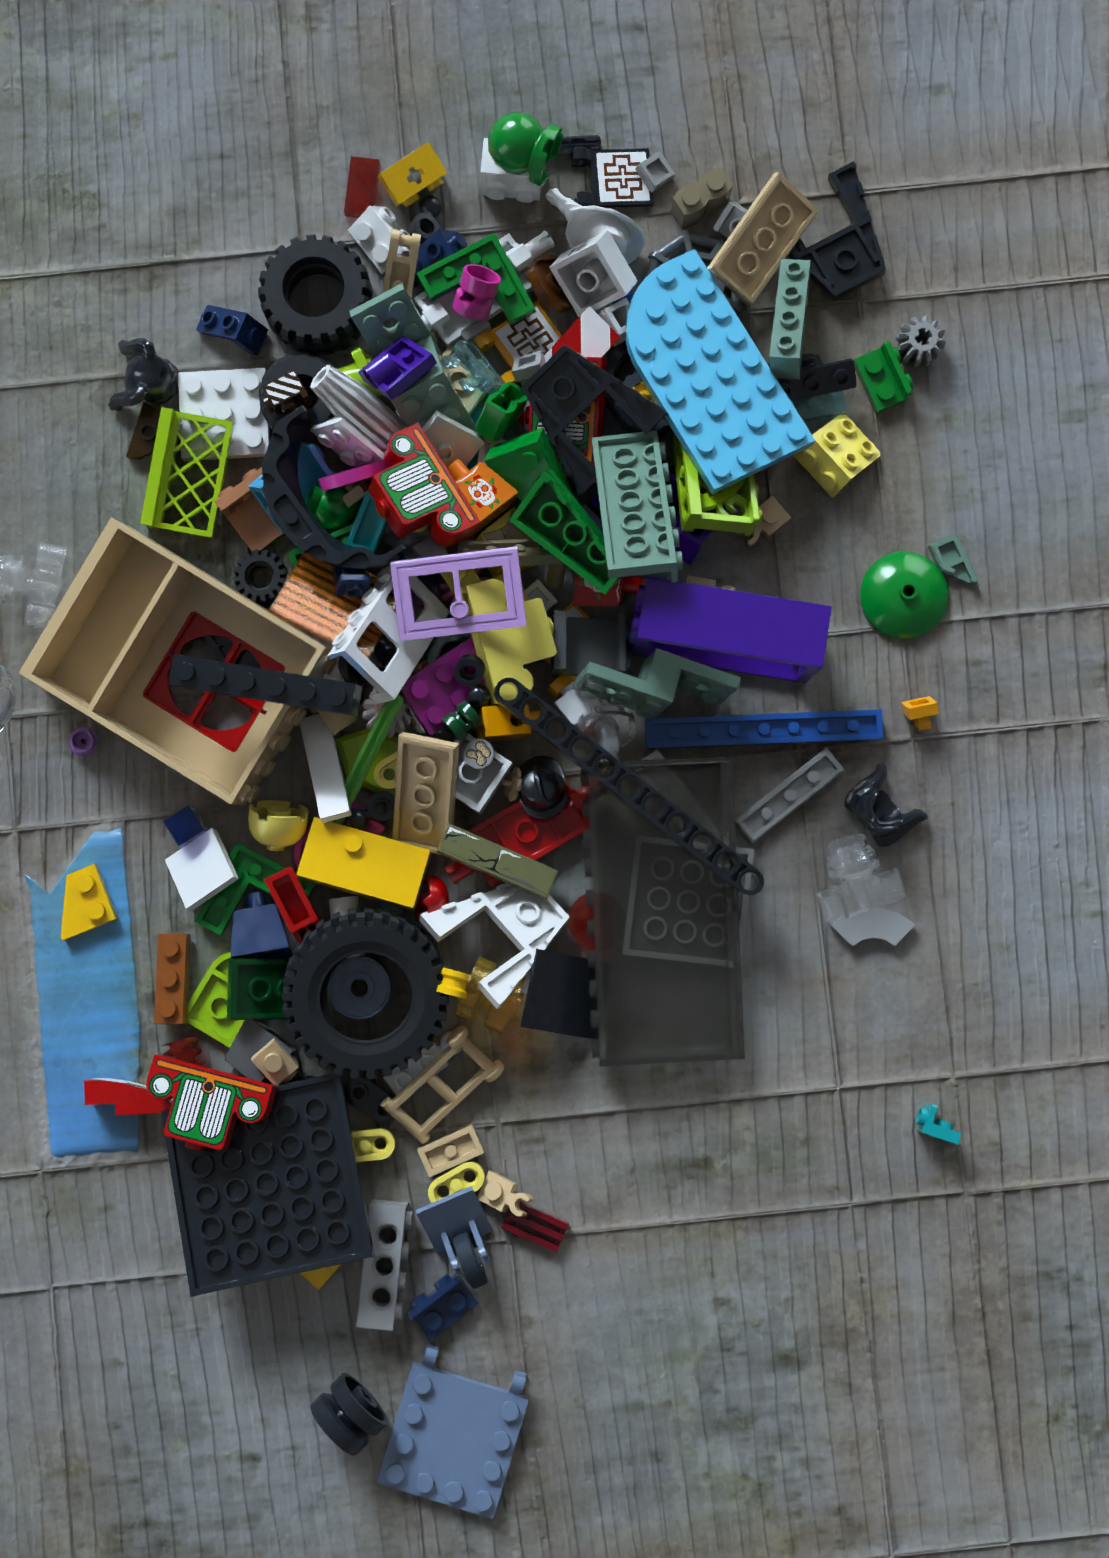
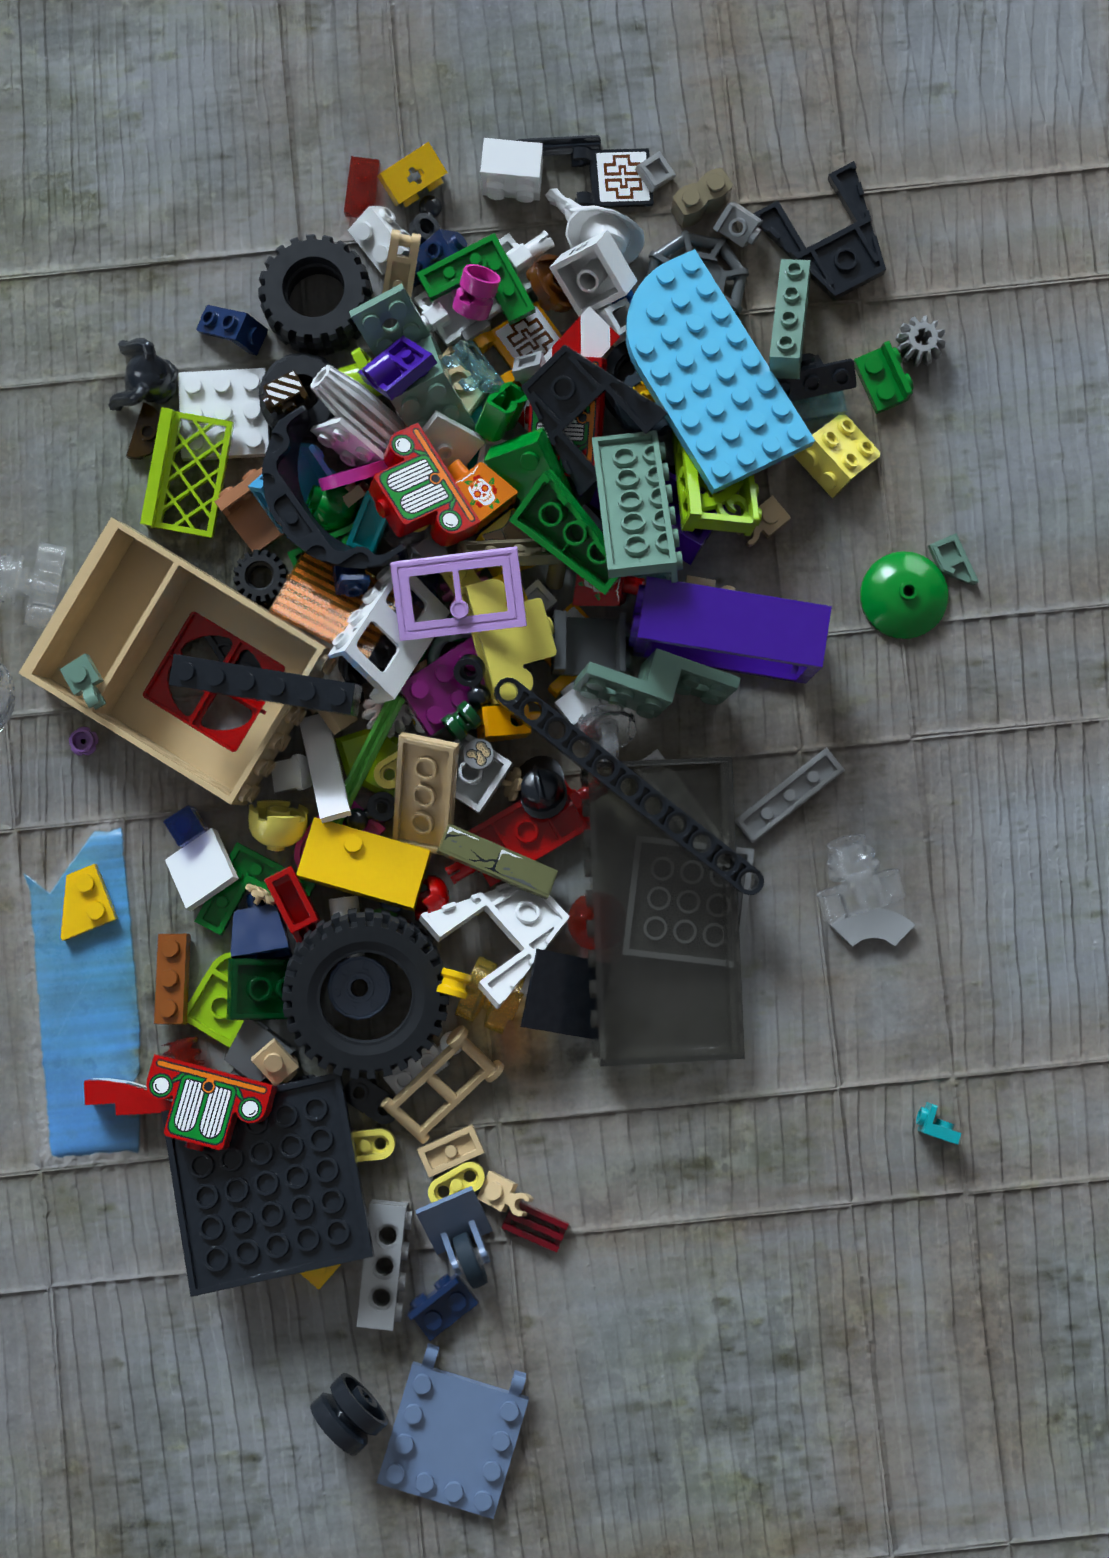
(82, 679): none -> sand green plate
(260, 894): none -> tan plant
(292, 774): none -> white tile
(522, 145): green tile -> none
(763, 239): tan tile -> none
(763, 729): blue plate -> none
(877, 810): black hair -> none
(920, 710): light orange tile -> none

